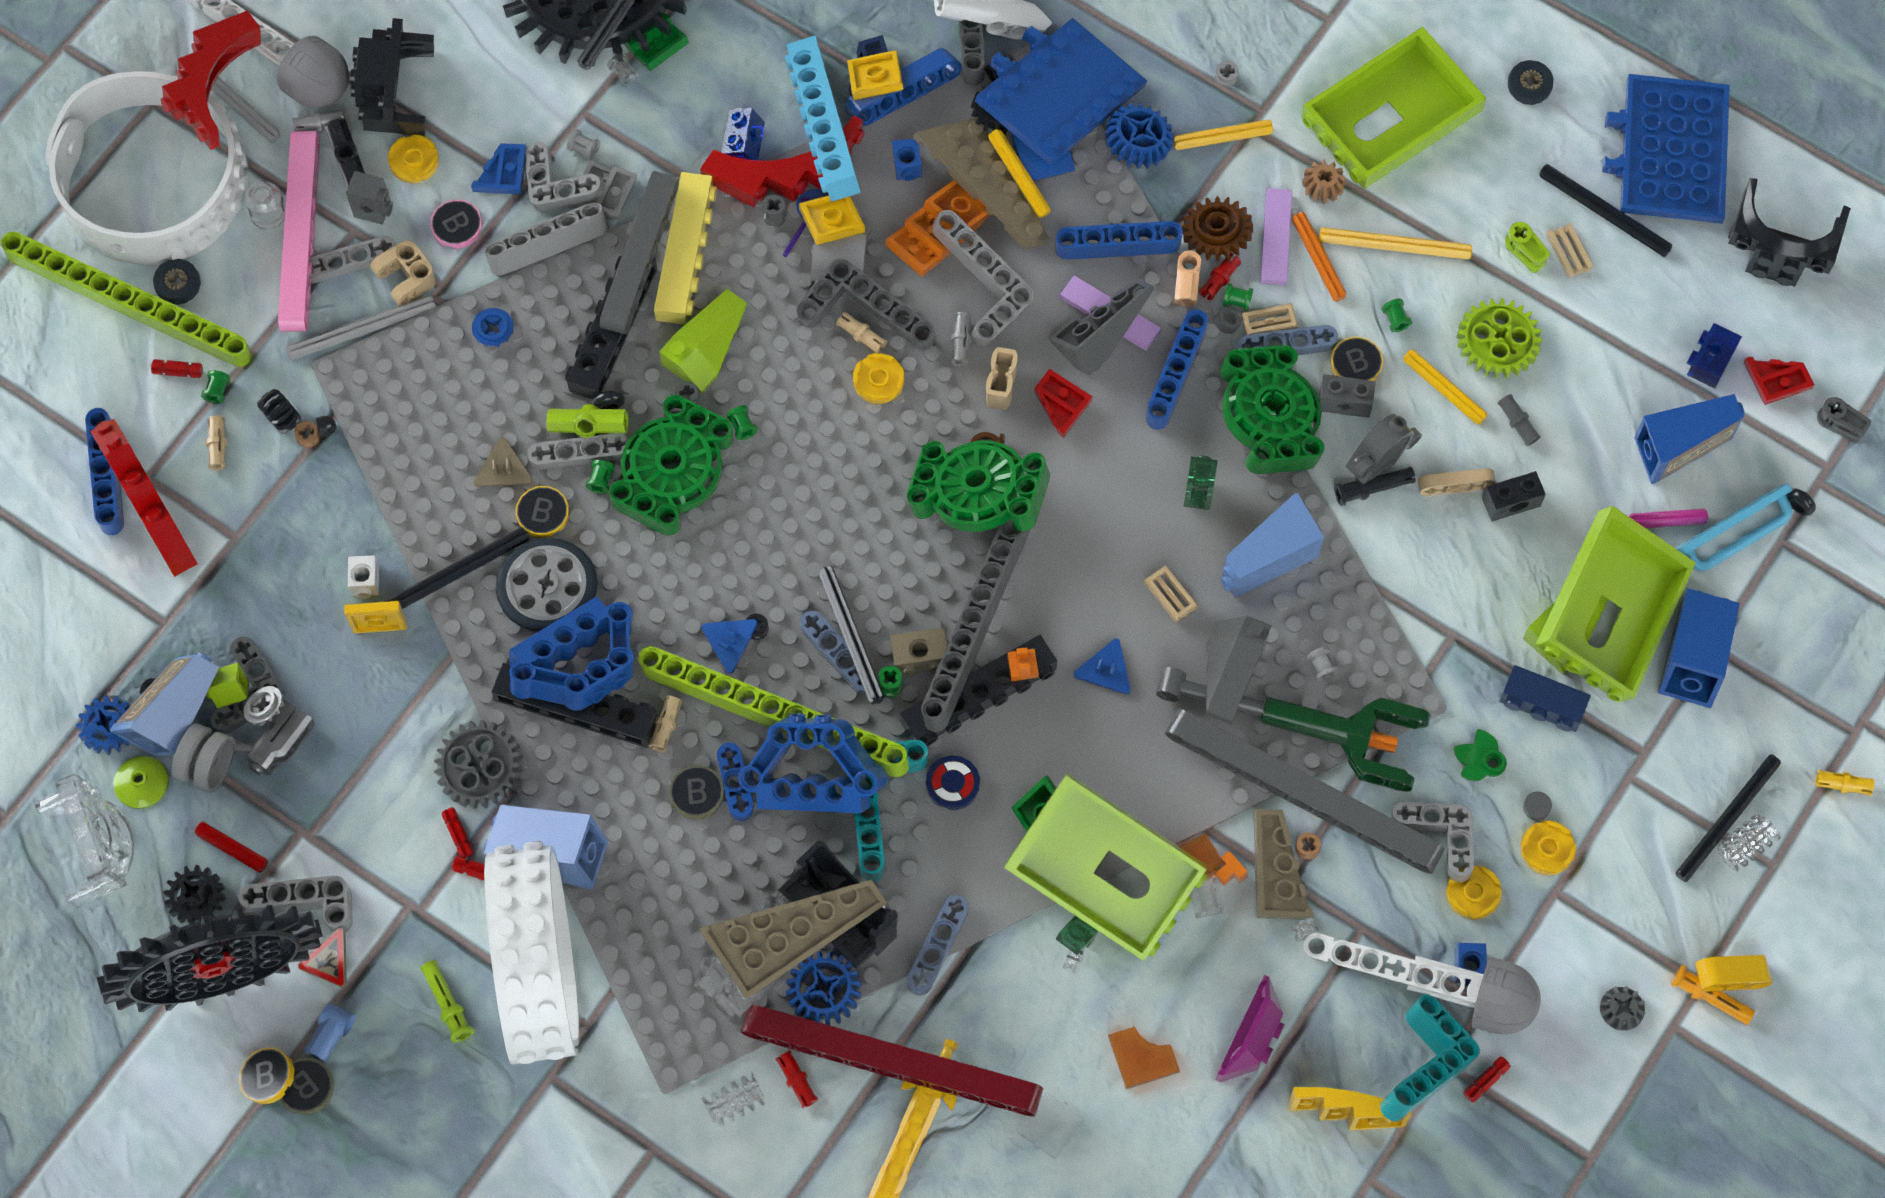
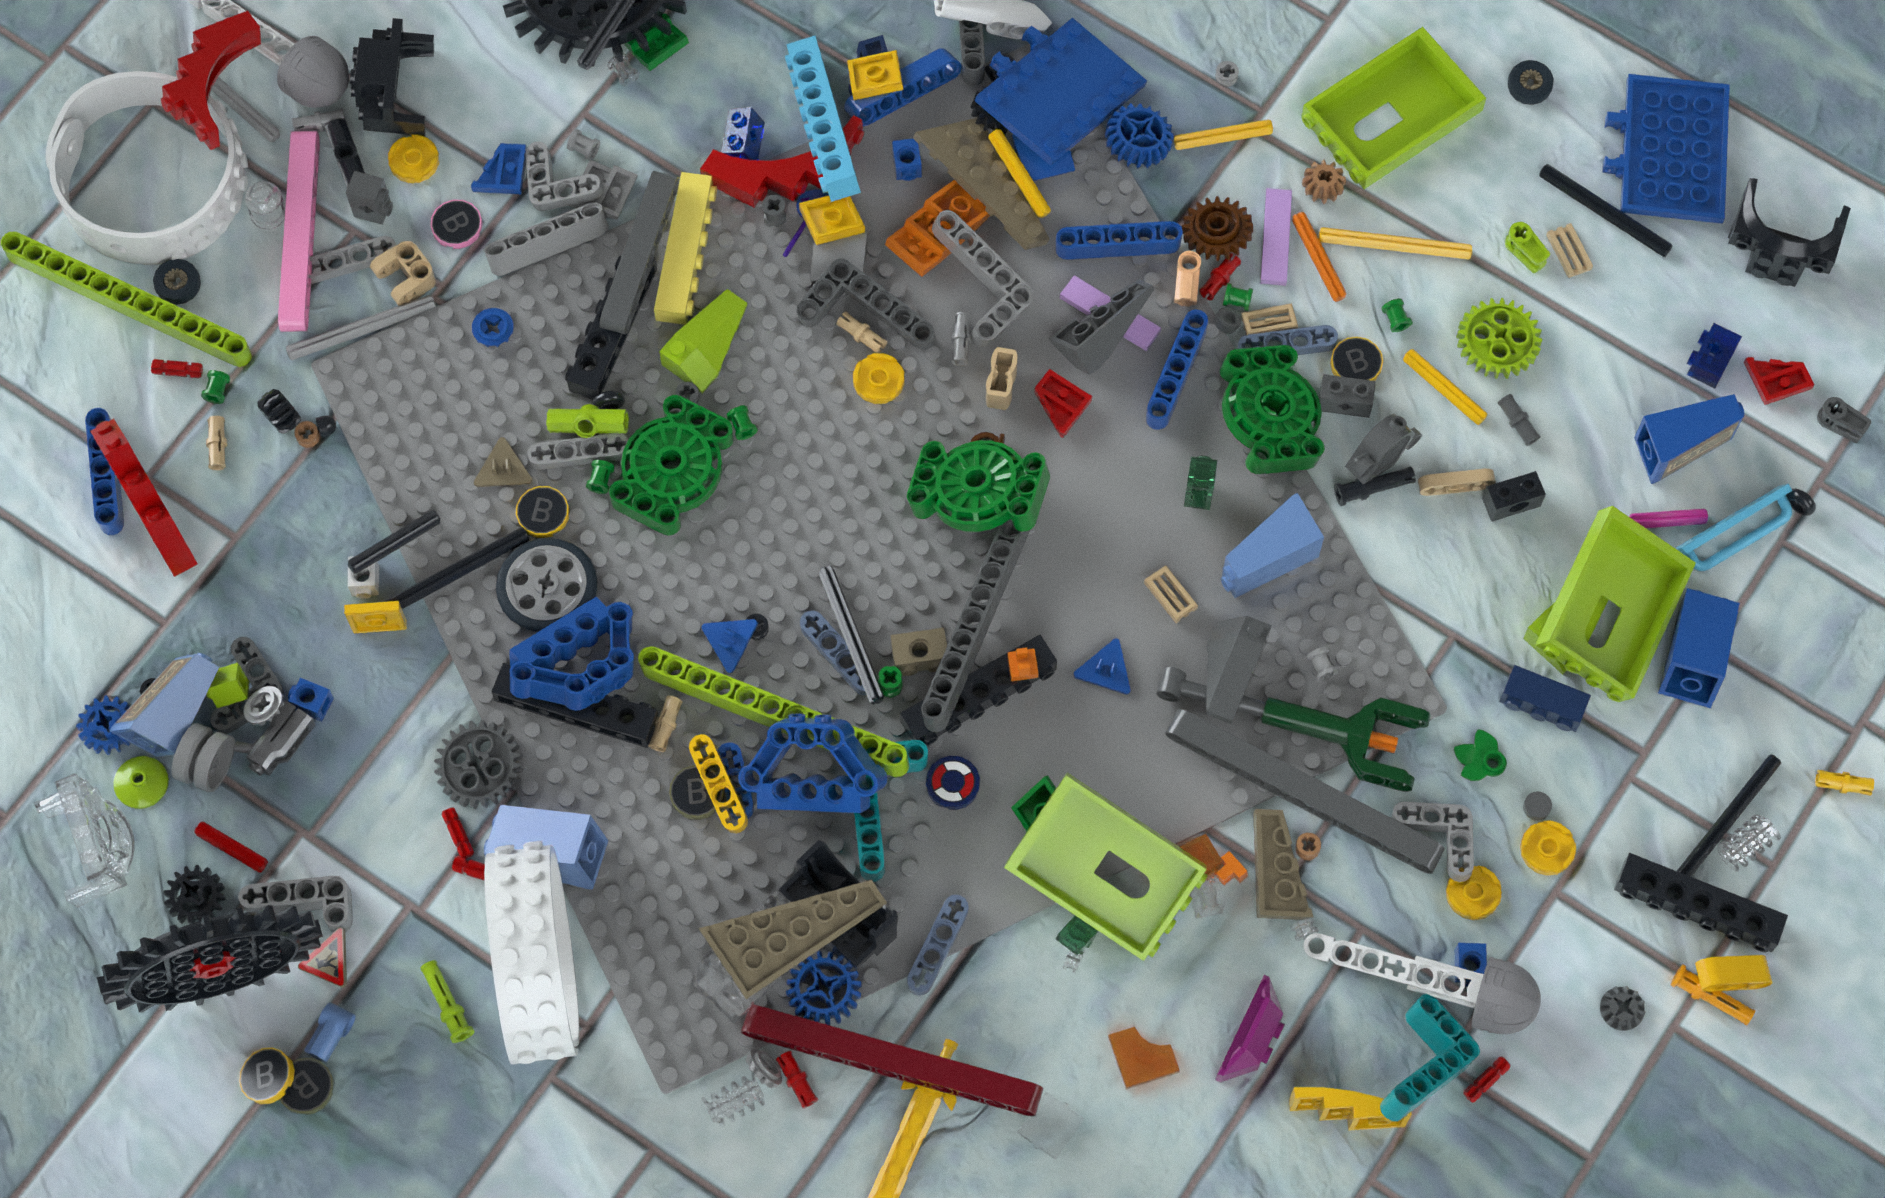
(318, 706): none -> blue brick
(394, 542): none -> black axle
(714, 785): none -> yellow beam
(764, 1068): none -> light grey gear
(1769, 921): none -> black brick

